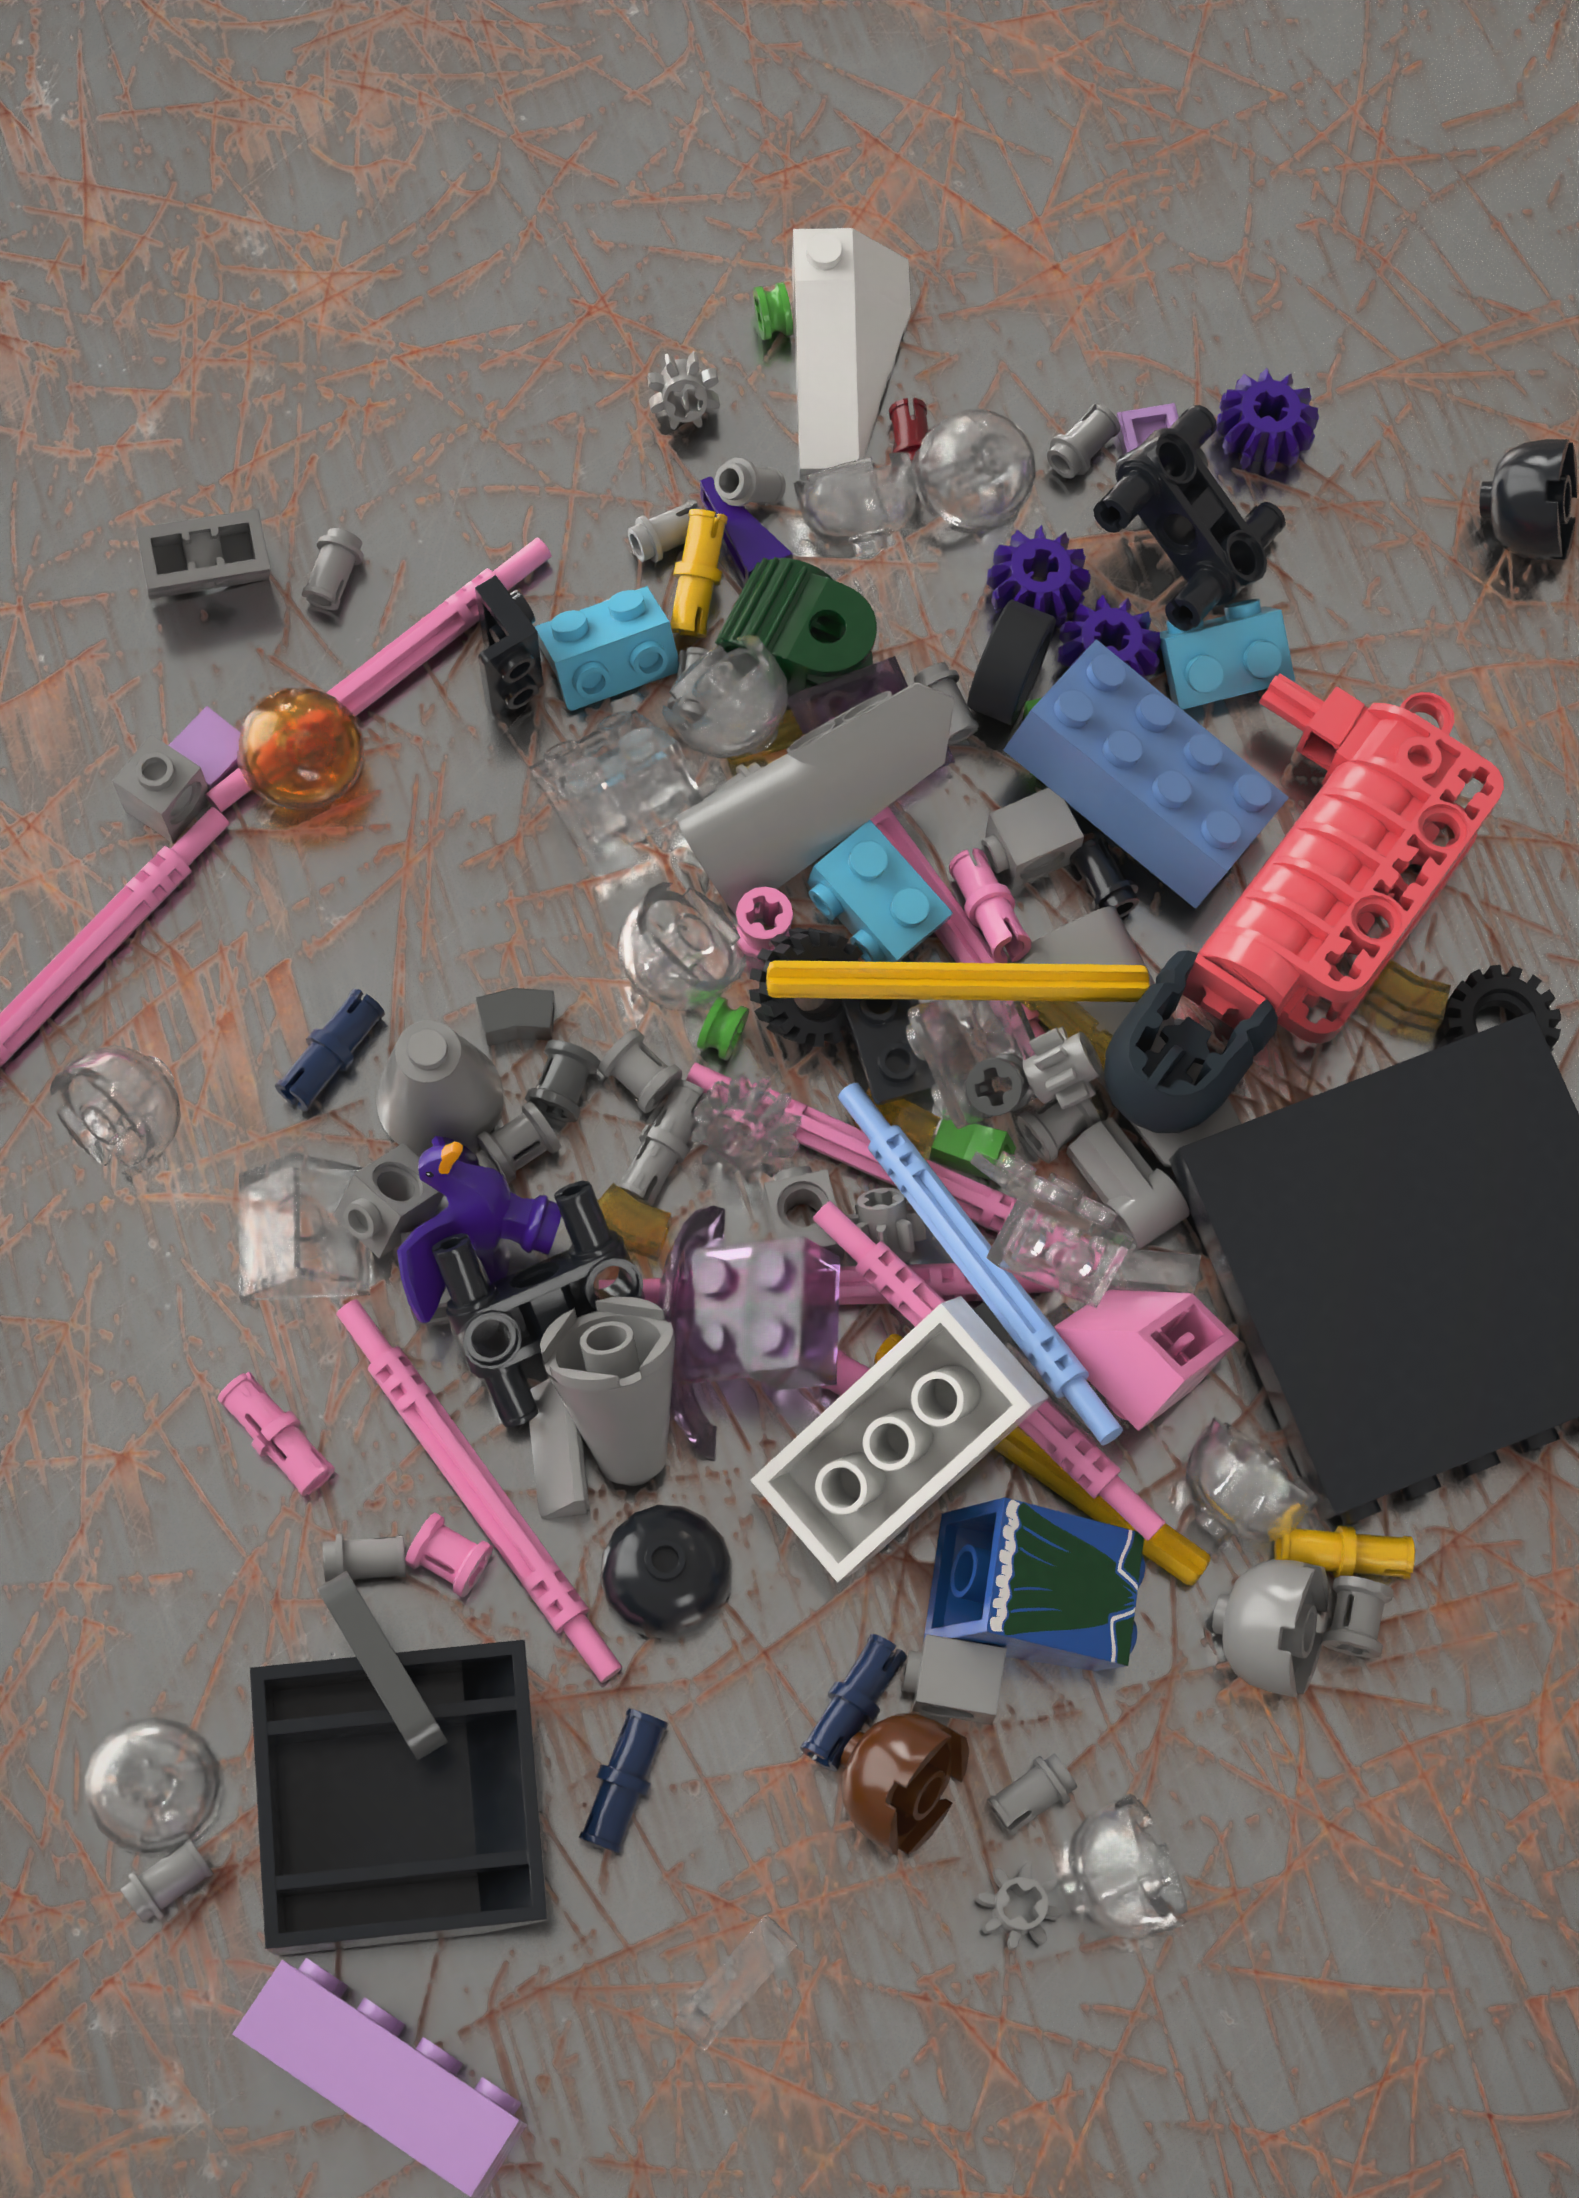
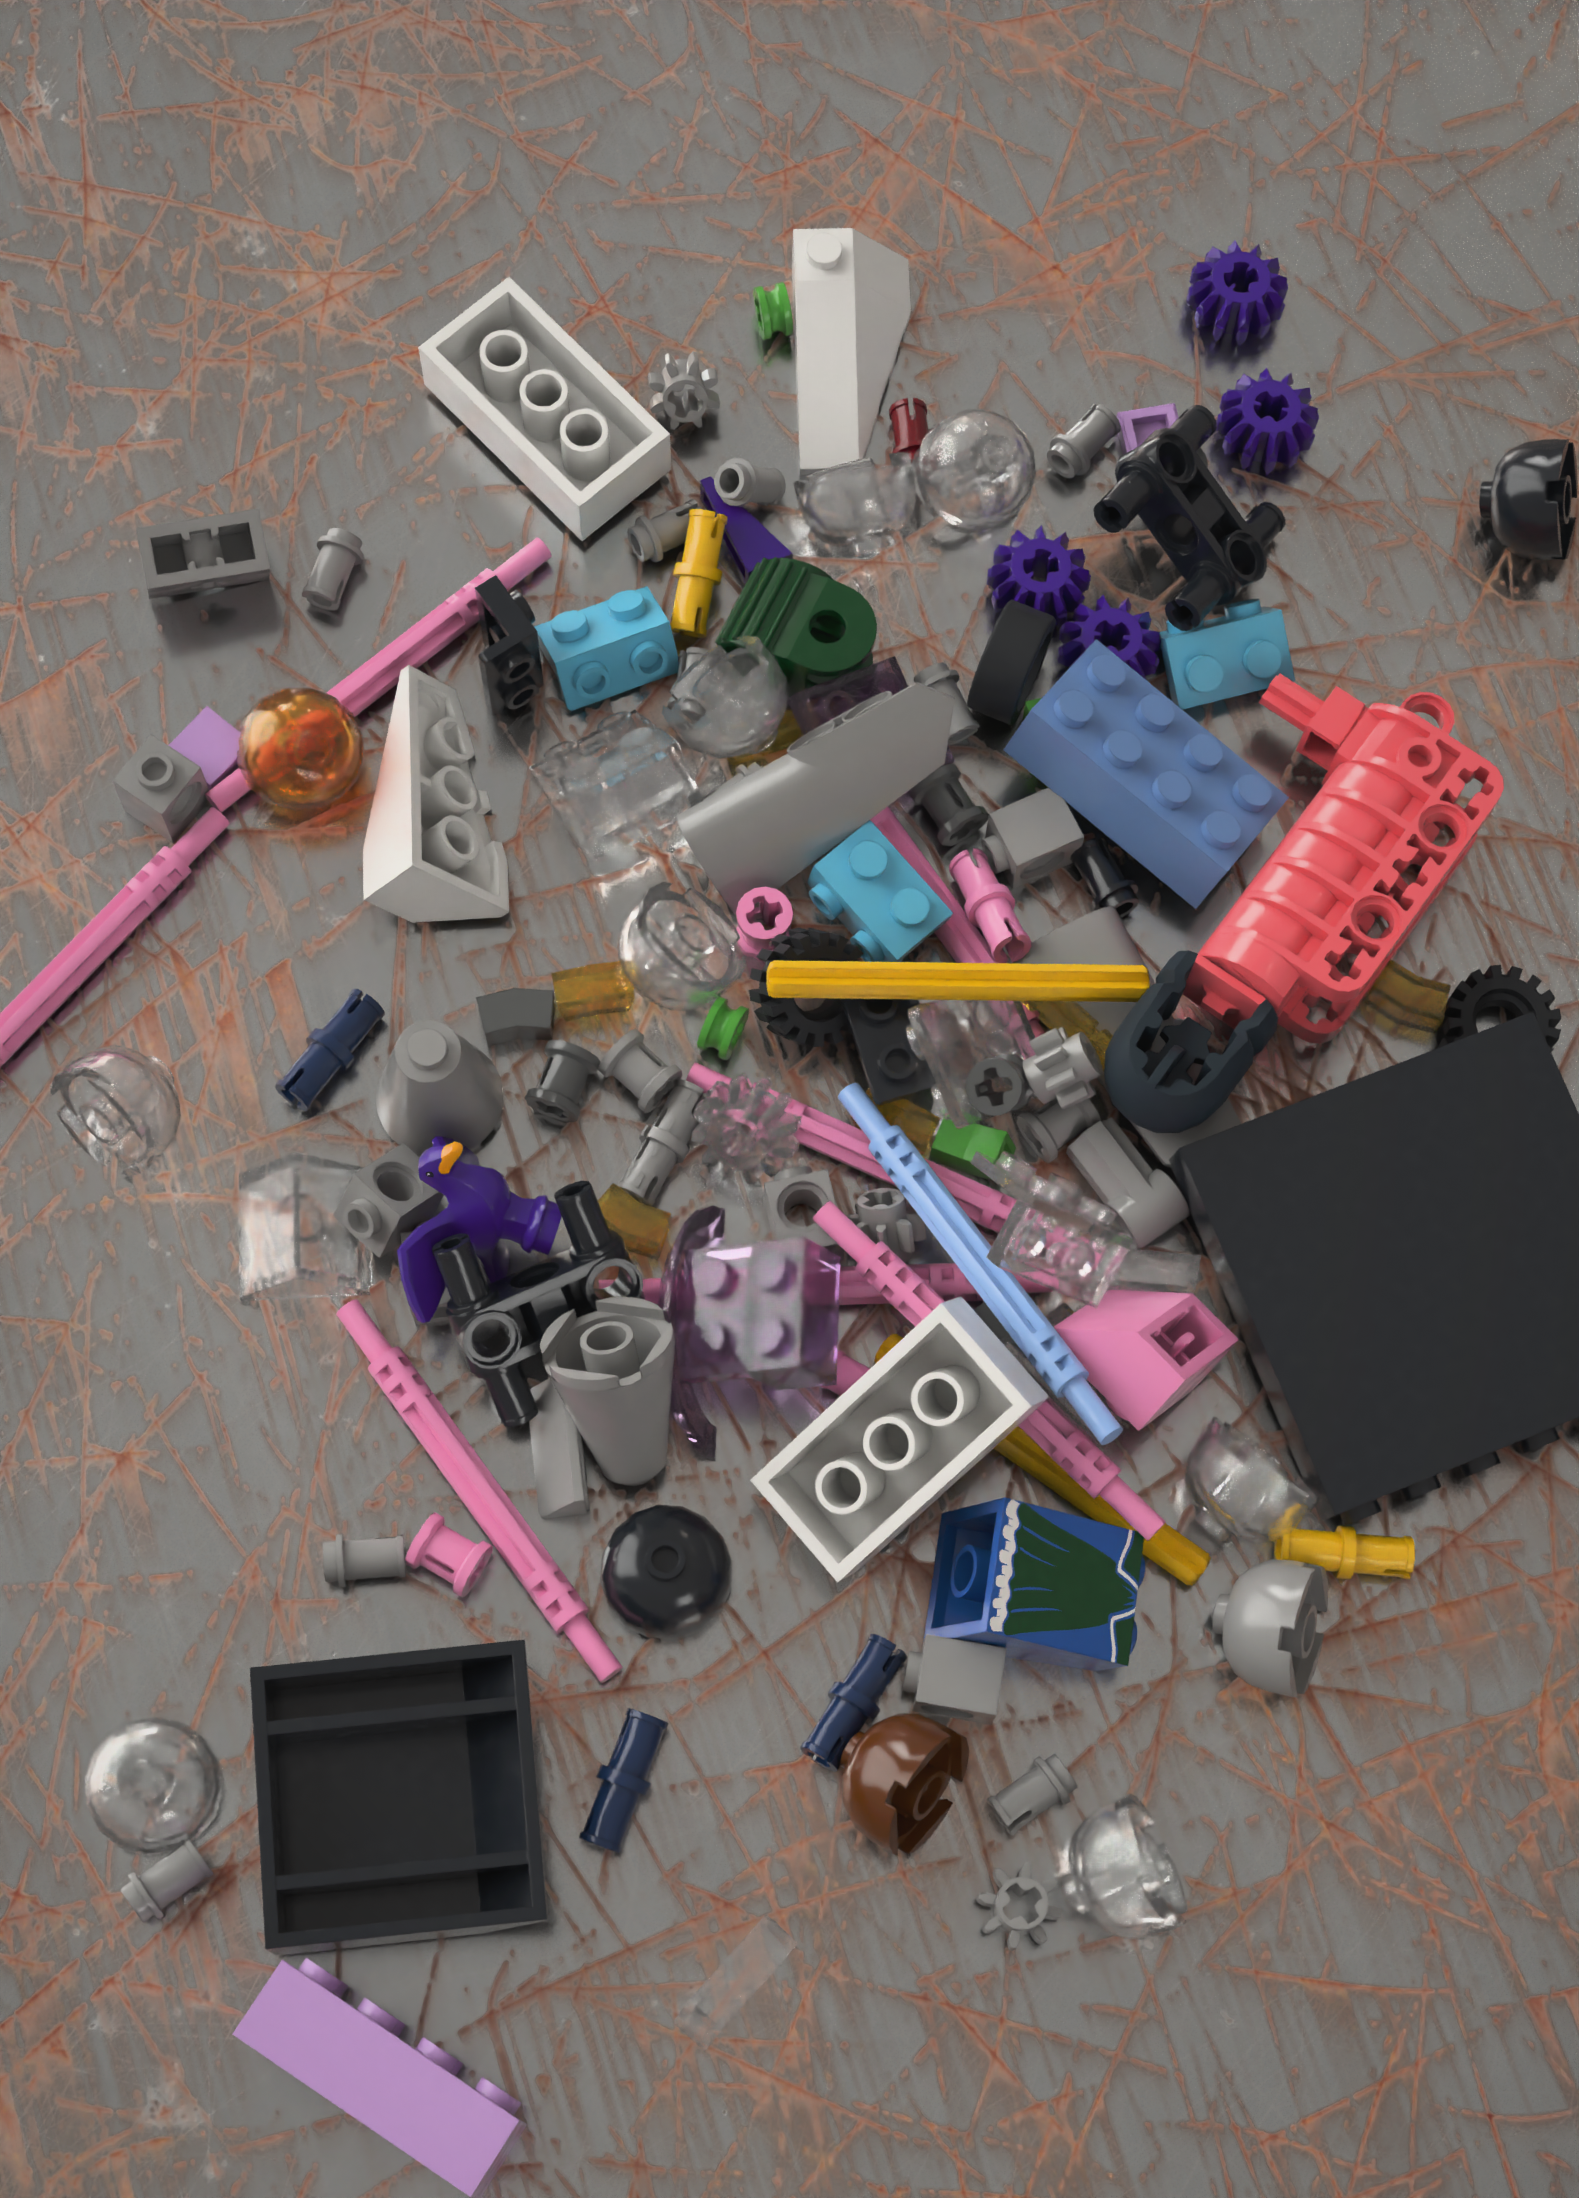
(276, 1433): bright pink pin -> none
(382, 1665): dark grey beam -> none
(427, 825): none -> white wedge
(519, 1141): light grey bush -> none
(545, 408): none -> white brick
(592, 990): none -> clear yellow piece
(949, 805): none -> dark grey bush
(1237, 293): none -> dark purple gear
(1357, 1616): light grey bush -> none

